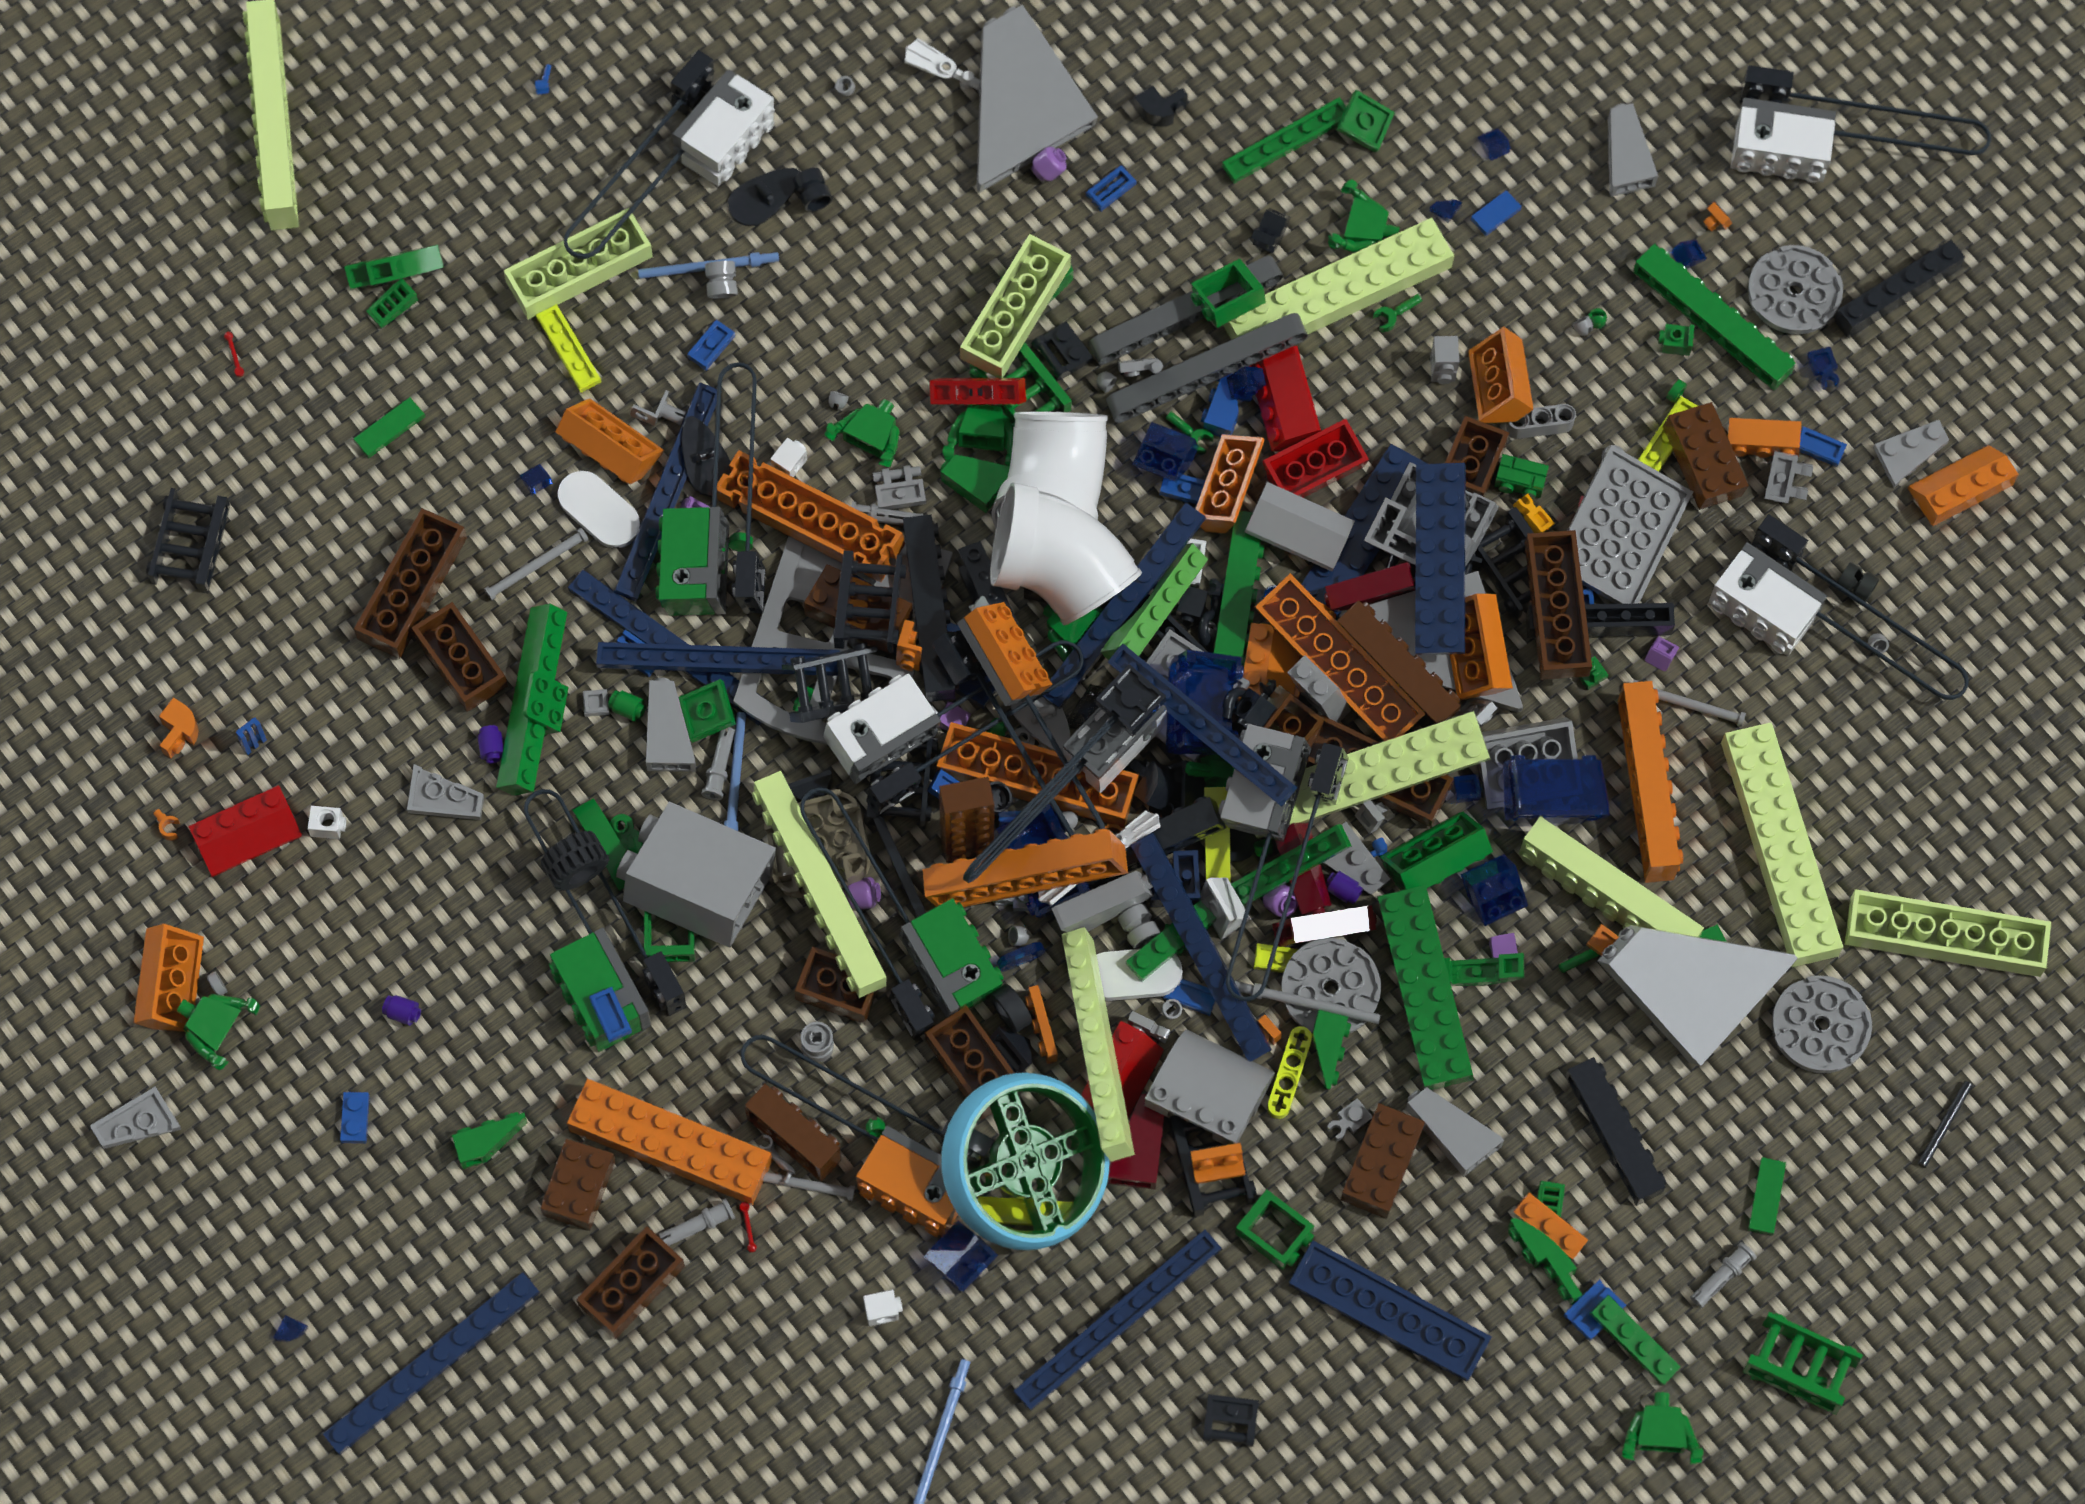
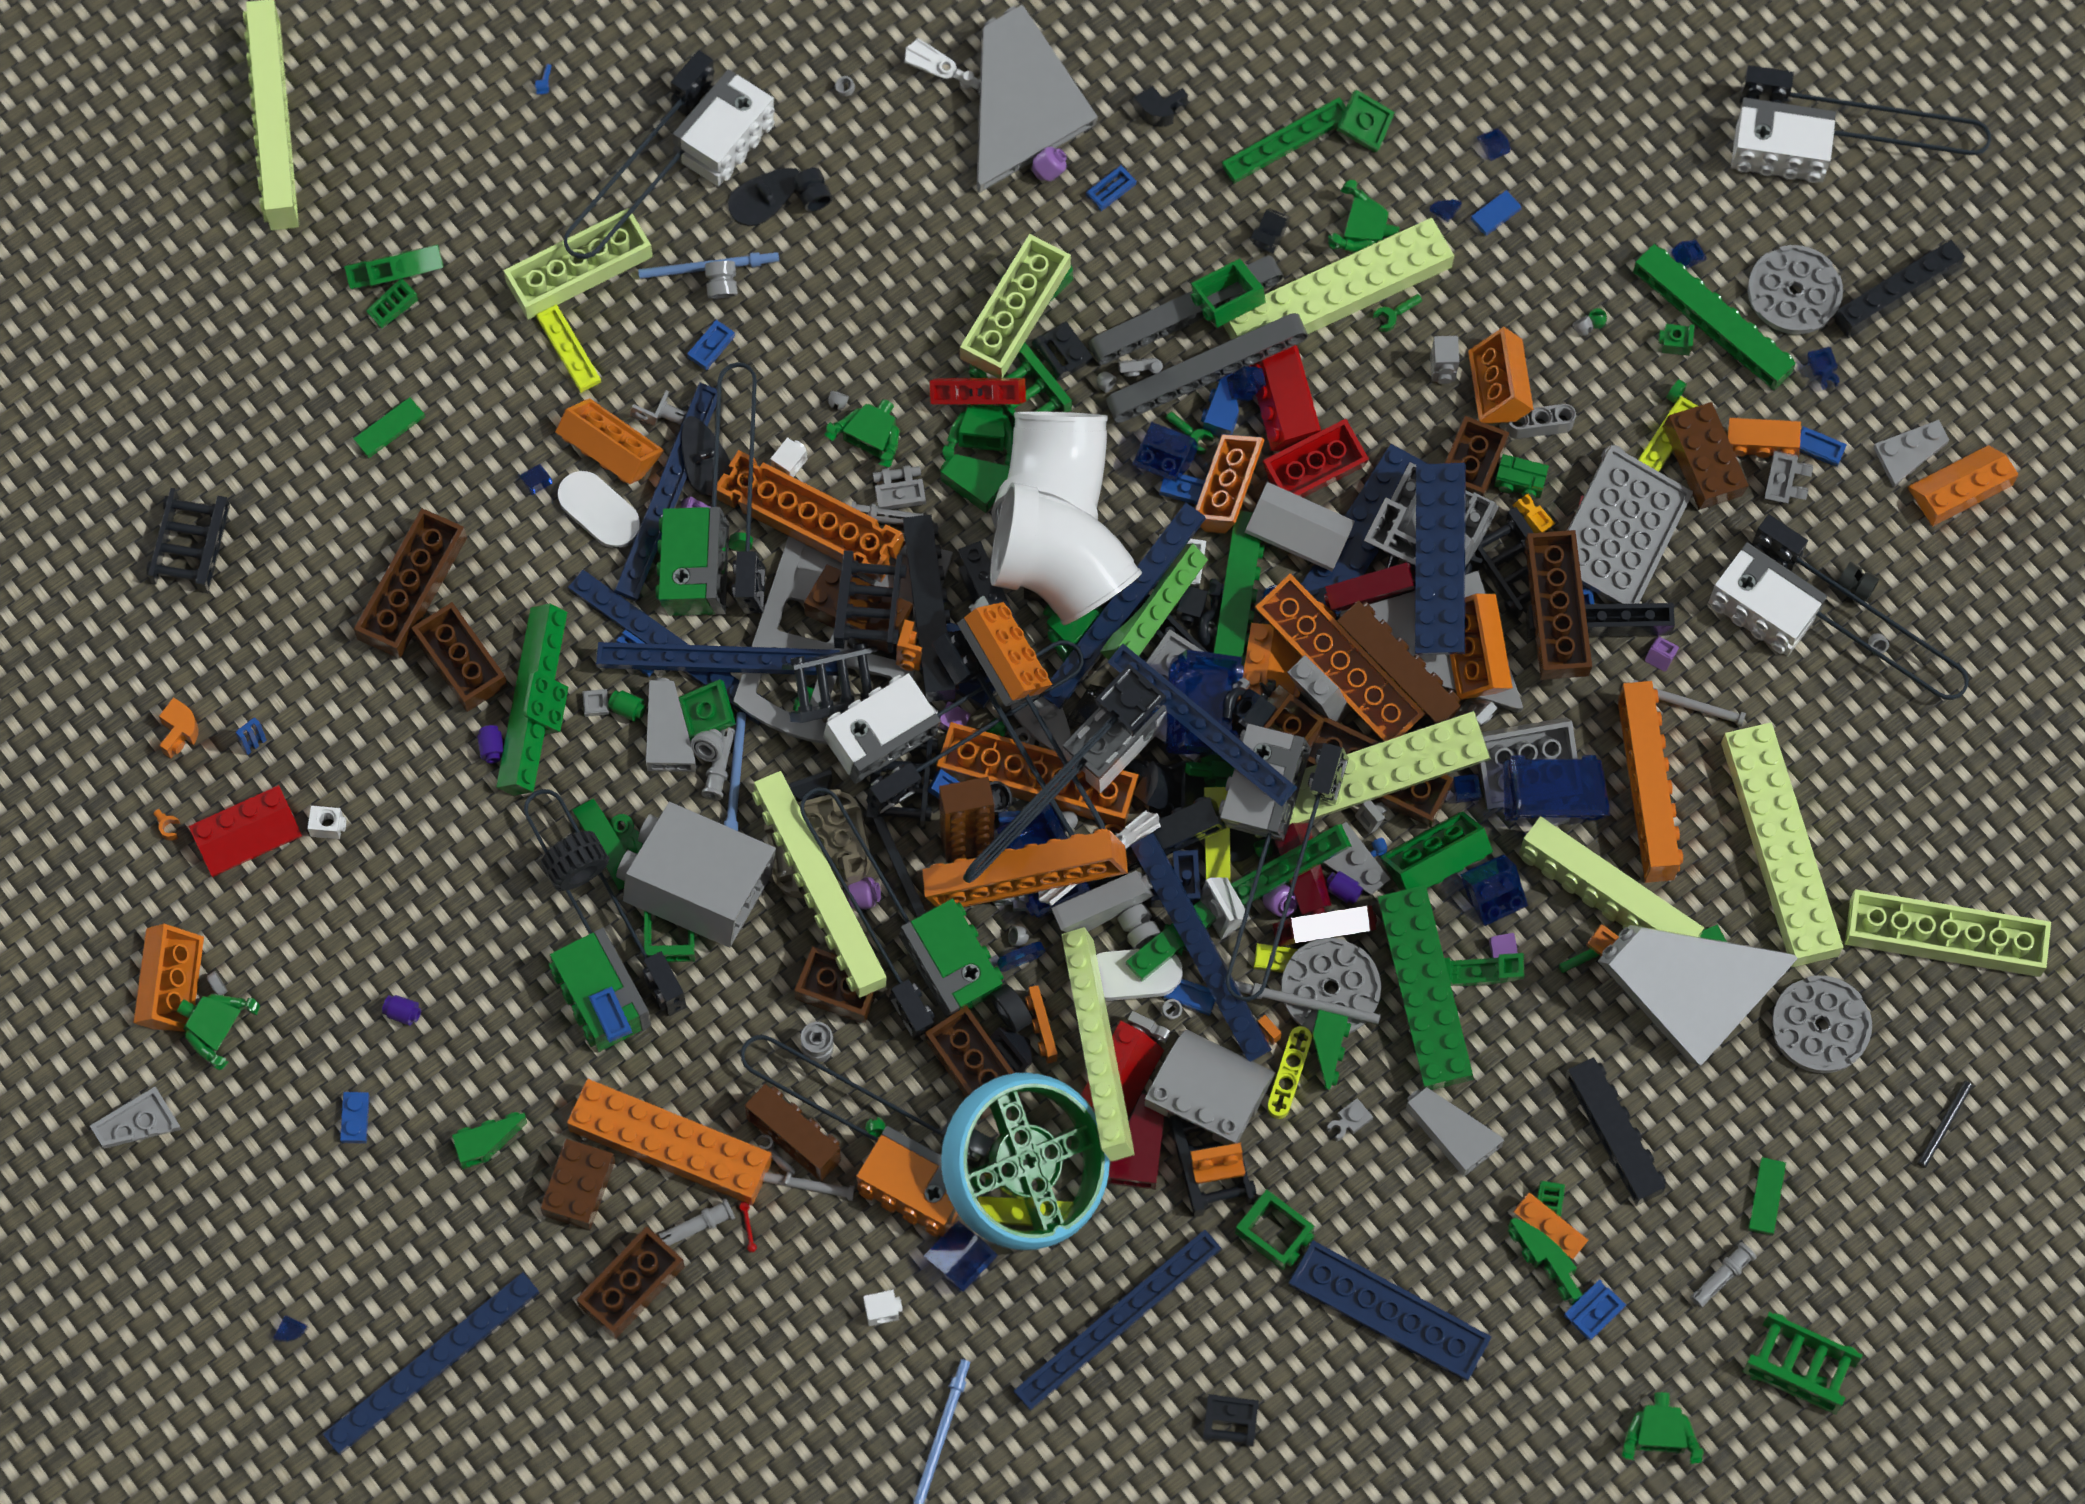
(239, 371): red hinge -> none
(440, 797): light grey wing -> none
(536, 564): light grey bar -> none
(708, 745): none -> light grey brick
(1382, 1161): reddish brown brick -> none
(1596, 675): green tile -> none
(1629, 156): light grey slope -> none
(1635, 1340): green plate -> none
(1717, 217): orange tile -> none

